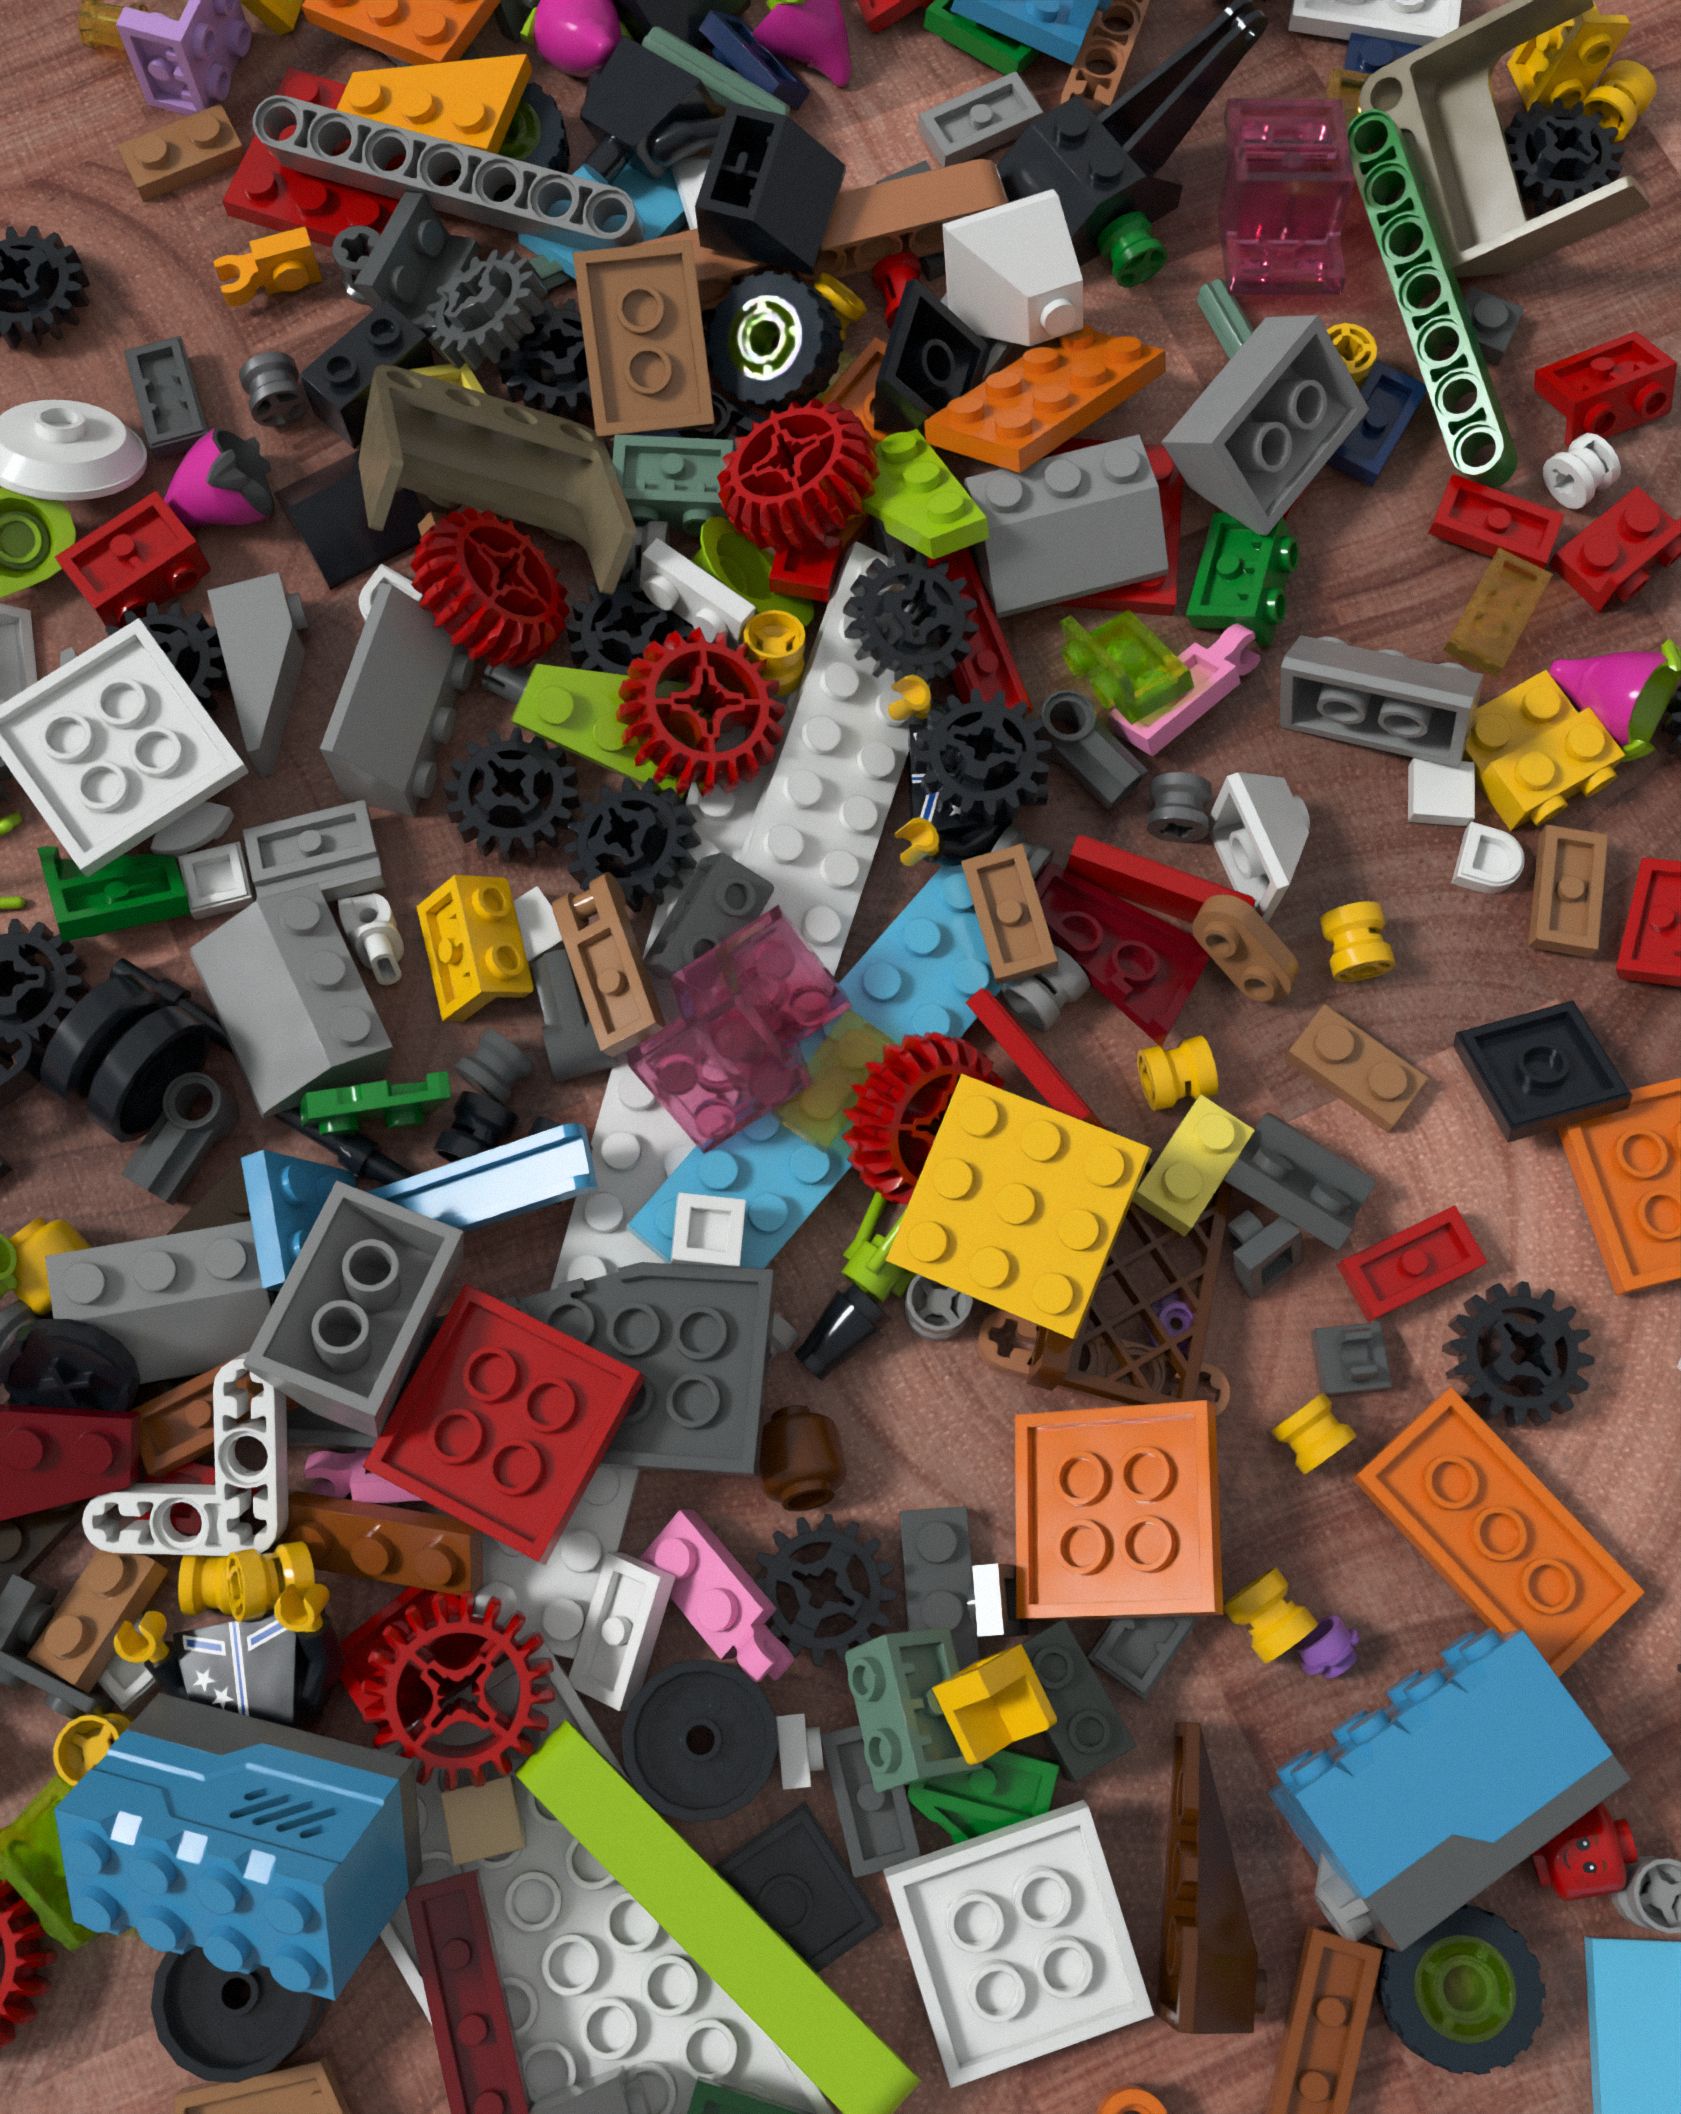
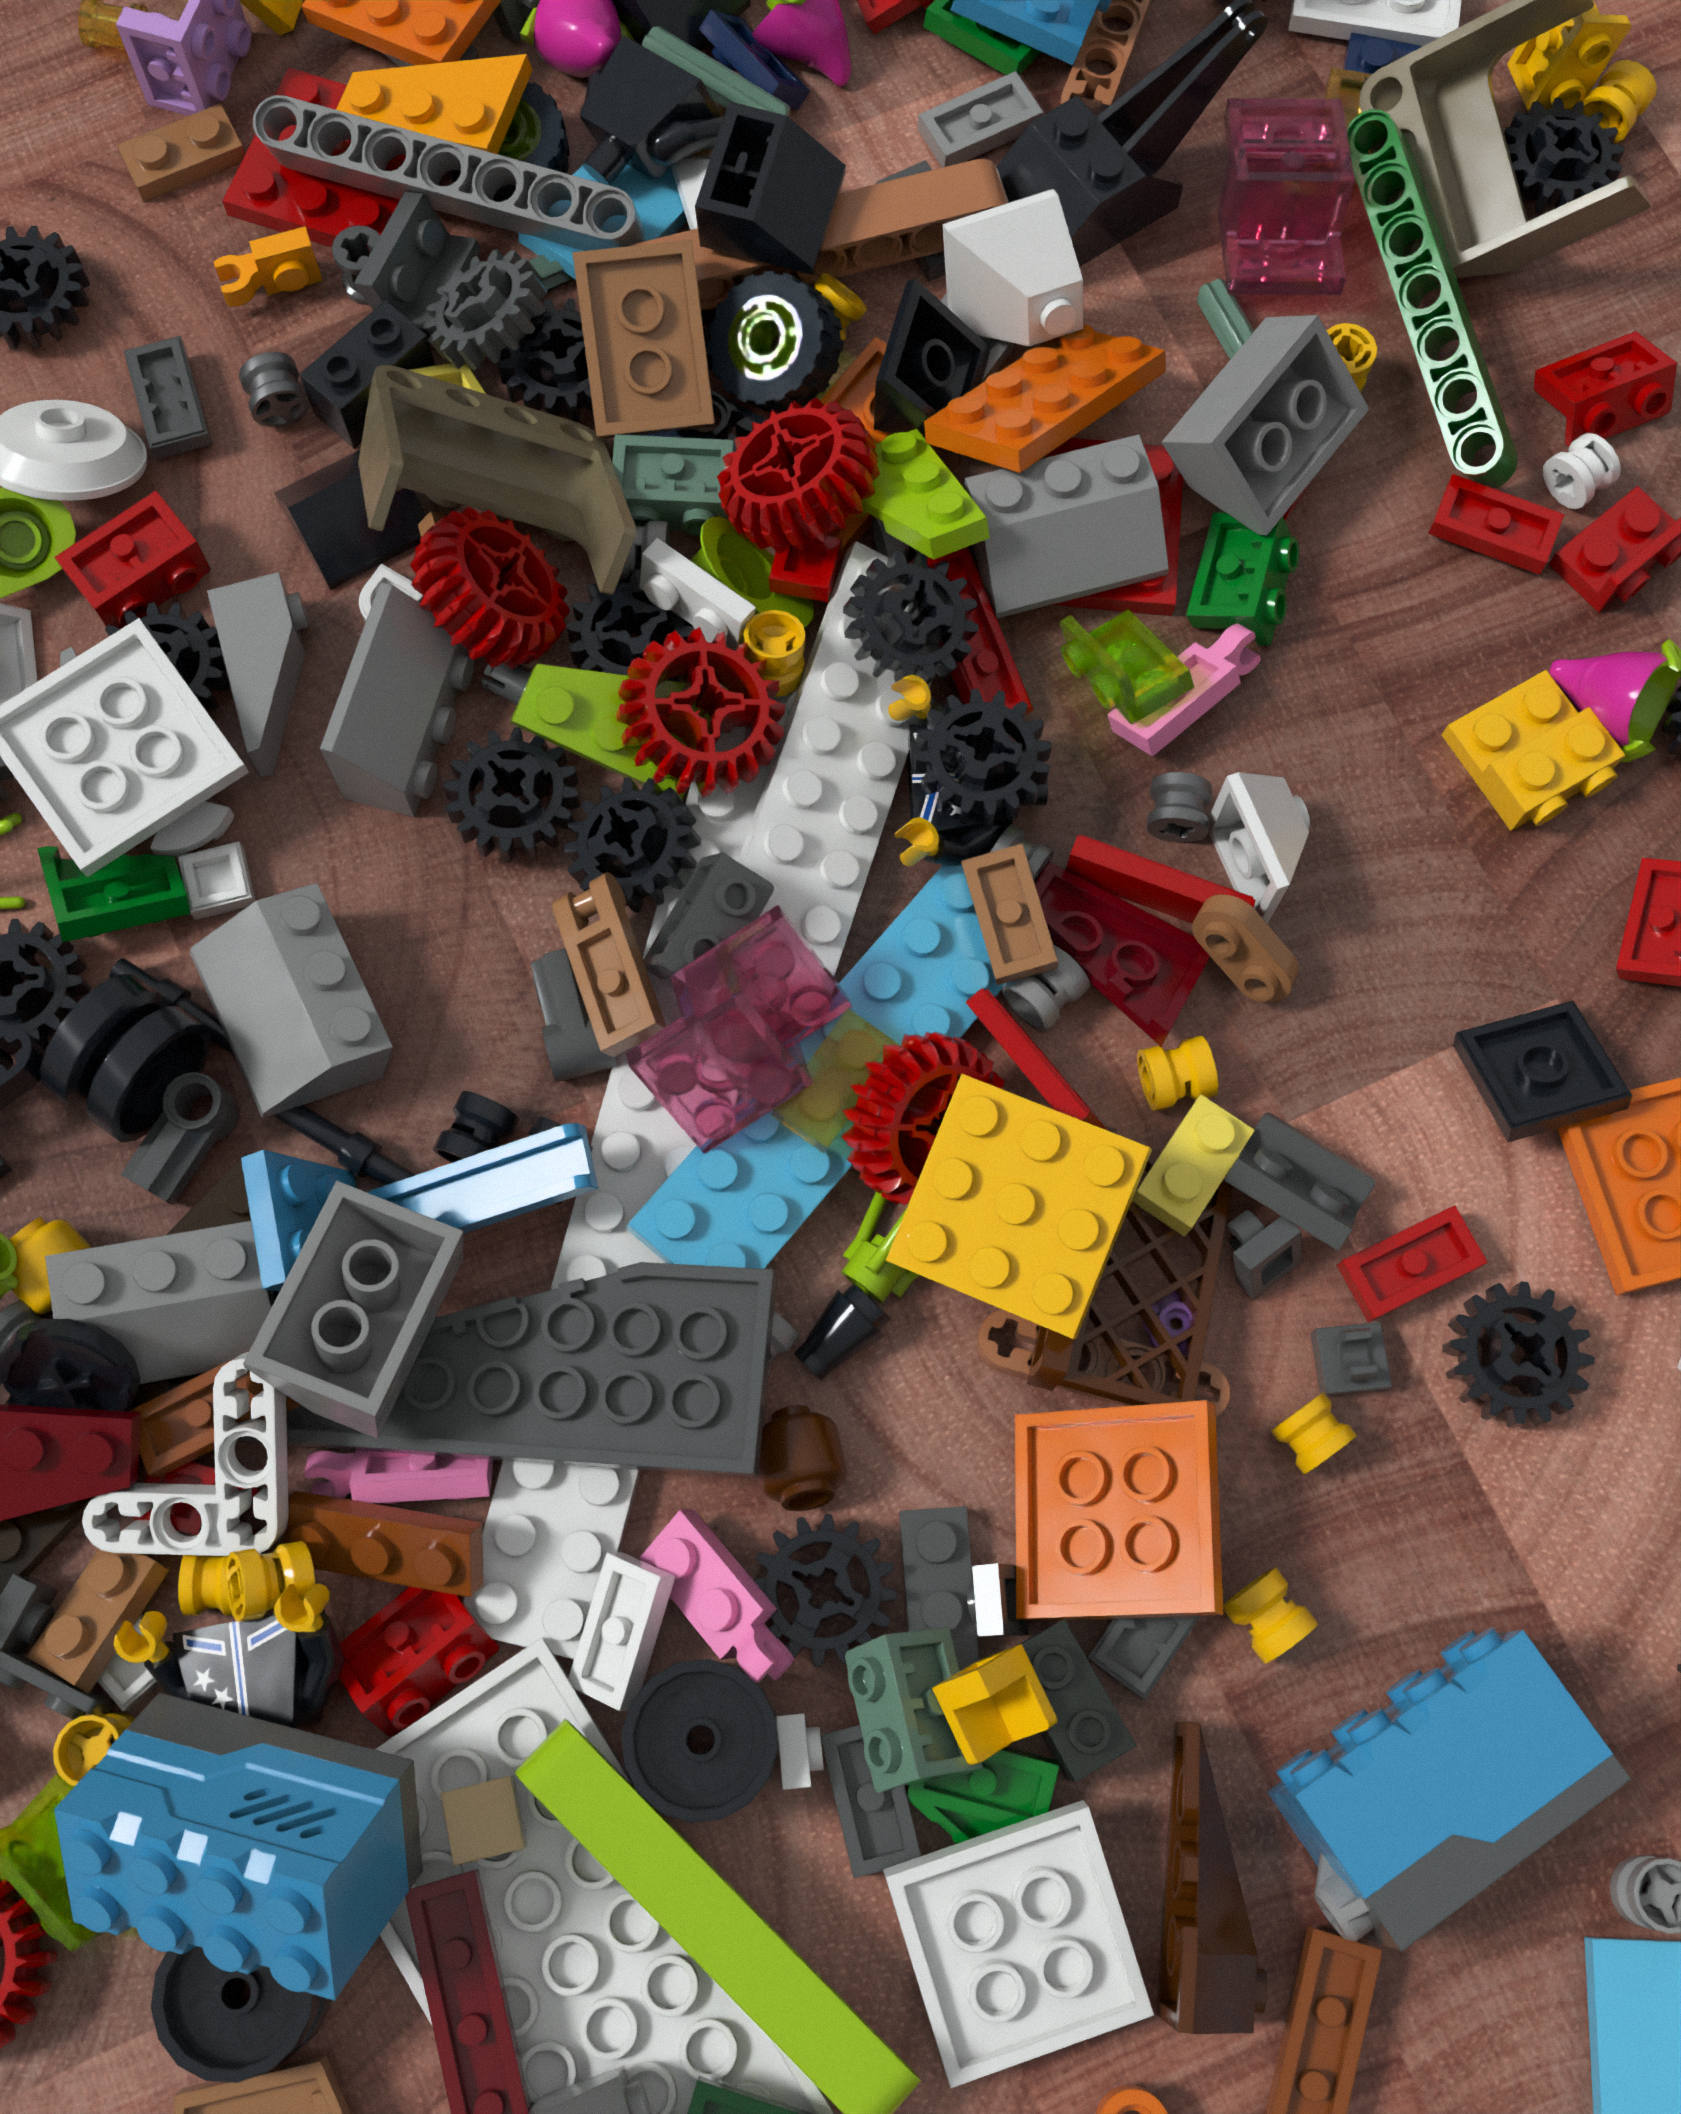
(221, 482): hat -> none
(319, 847): light grey plate -> none
(374, 942): white piece -> none
(401, 1105): green wing -> none
(473, 945): yellow bracket -> none
(485, 1714): red gear -> none
(494, 1067): dark grey wheel -> none
(505, 1423): red plate -> none
(537, 925): white tile -> none
(707, 1230): white plate -> none
(802, 1888): black tile -> none
(900, 269): red bush -> none
(939, 1301): light grey wheel -> none
(1092, 752): dark grey piece -> none
(1132, 249): green wheel -> none
(1328, 1648): medium lavender plate -> none
(1356, 1068): medium nougat plate -> none
(1357, 946): yellow wheel -> none
(1378, 699): light grey slope -> none
(1391, 404): dark blue plate -> none
(1441, 793): white tile -> none
(1488, 860): white tile -> none
(1492, 321): dark grey plate -> none
(1496, 2018): black wheel -> none
(1497, 612): clear yellow plate -> none
(1497, 1532): orange plate -> none
(1568, 891): medium nougat plate -> none
(1587, 1857): red head -> none

